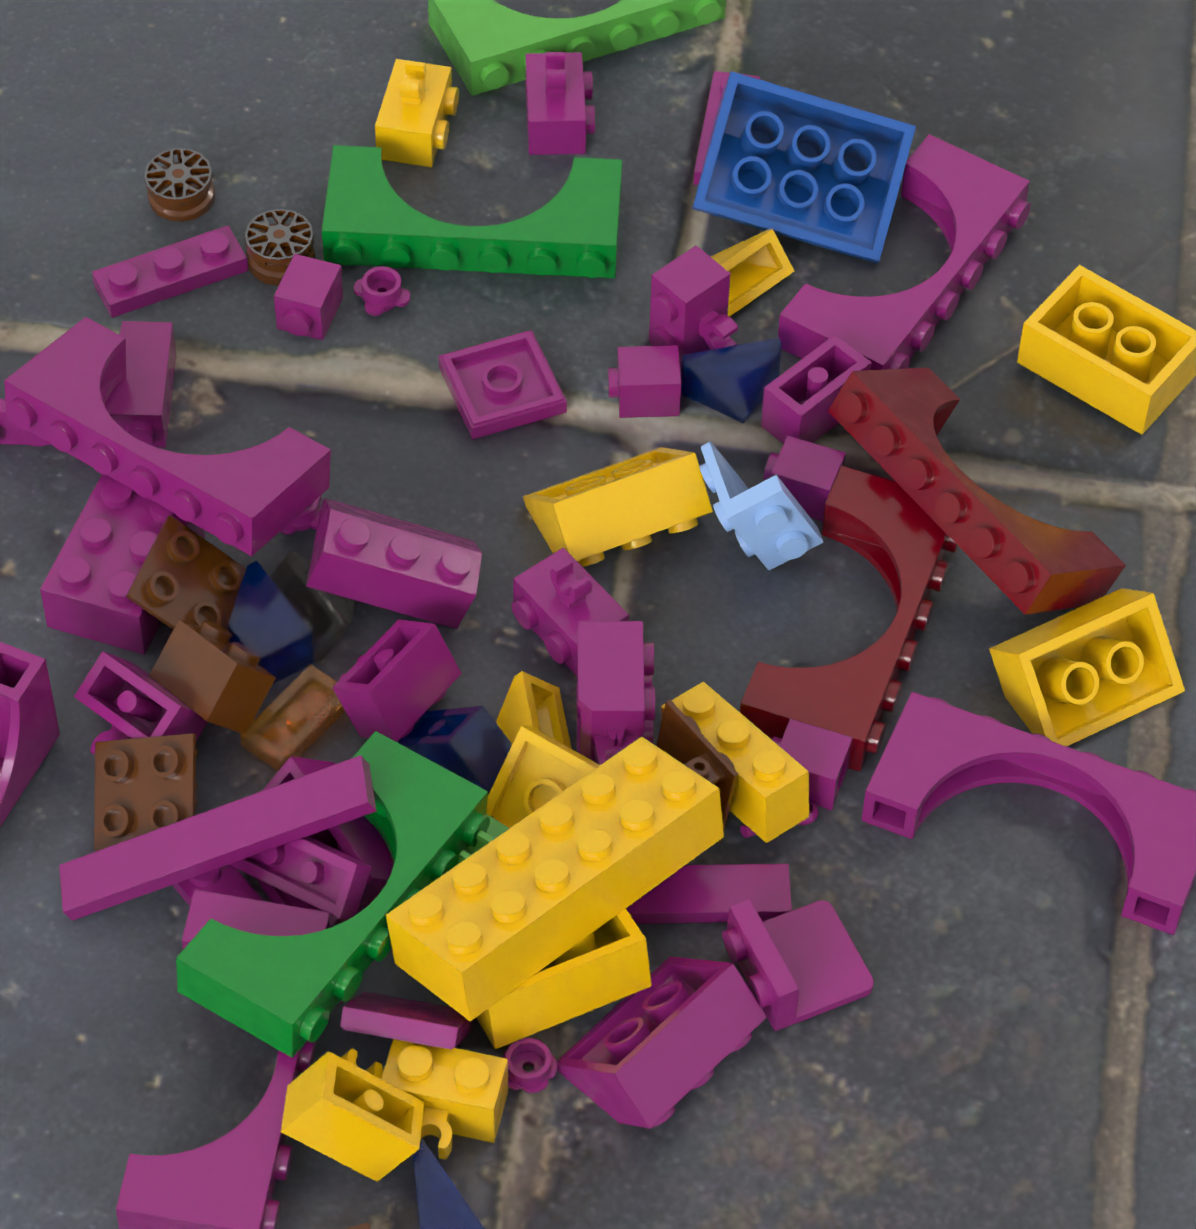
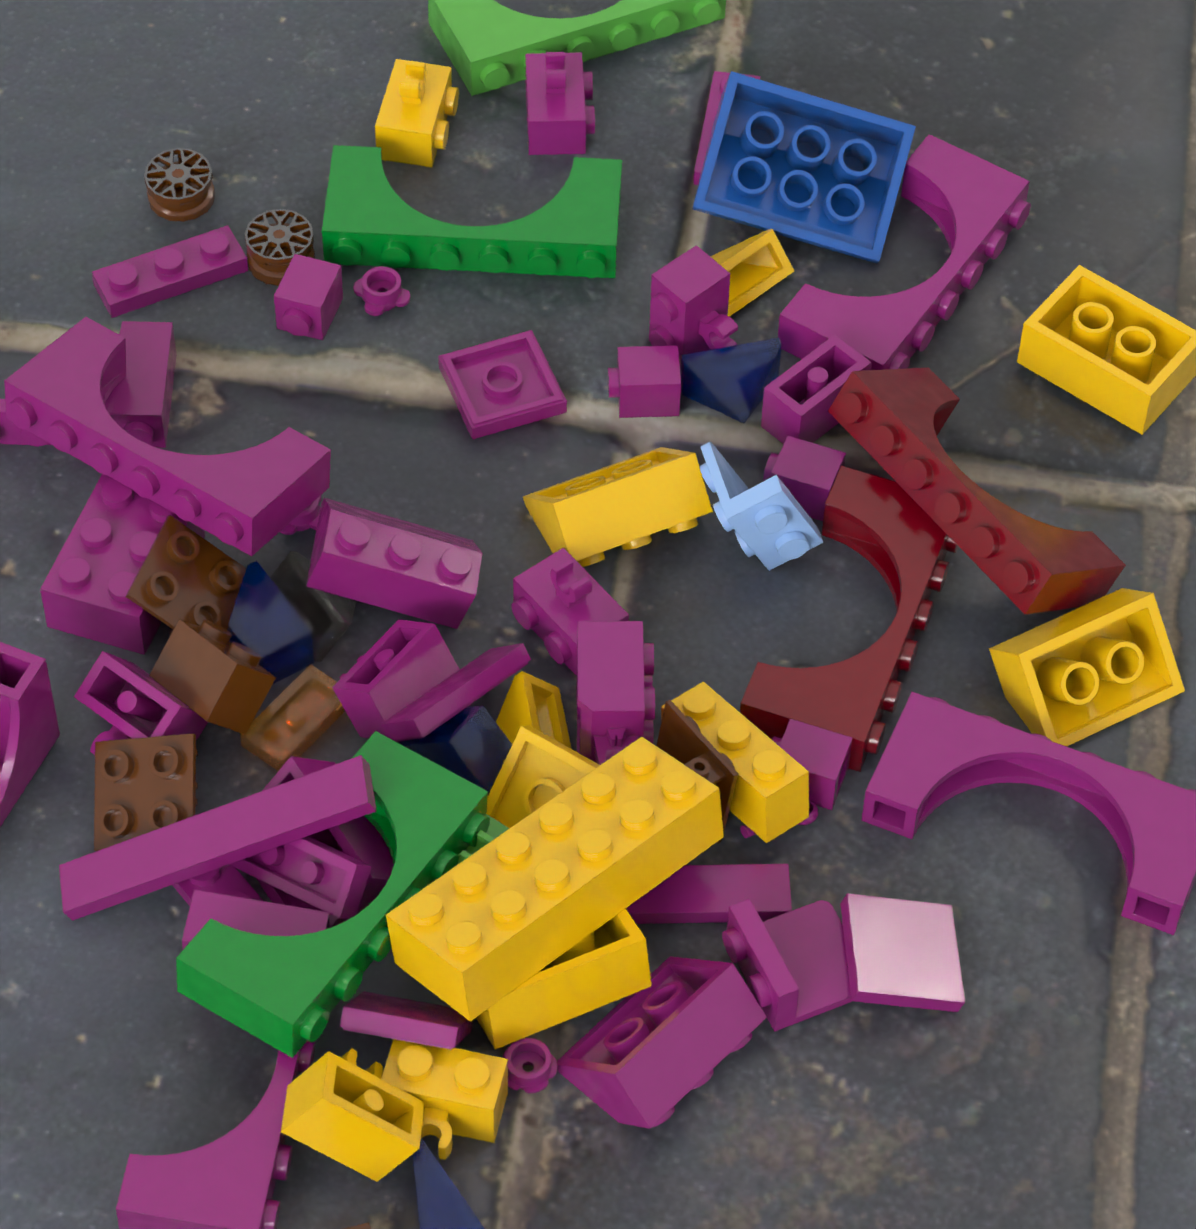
(456, 693): none -> magenta tile
(902, 953): none -> tile

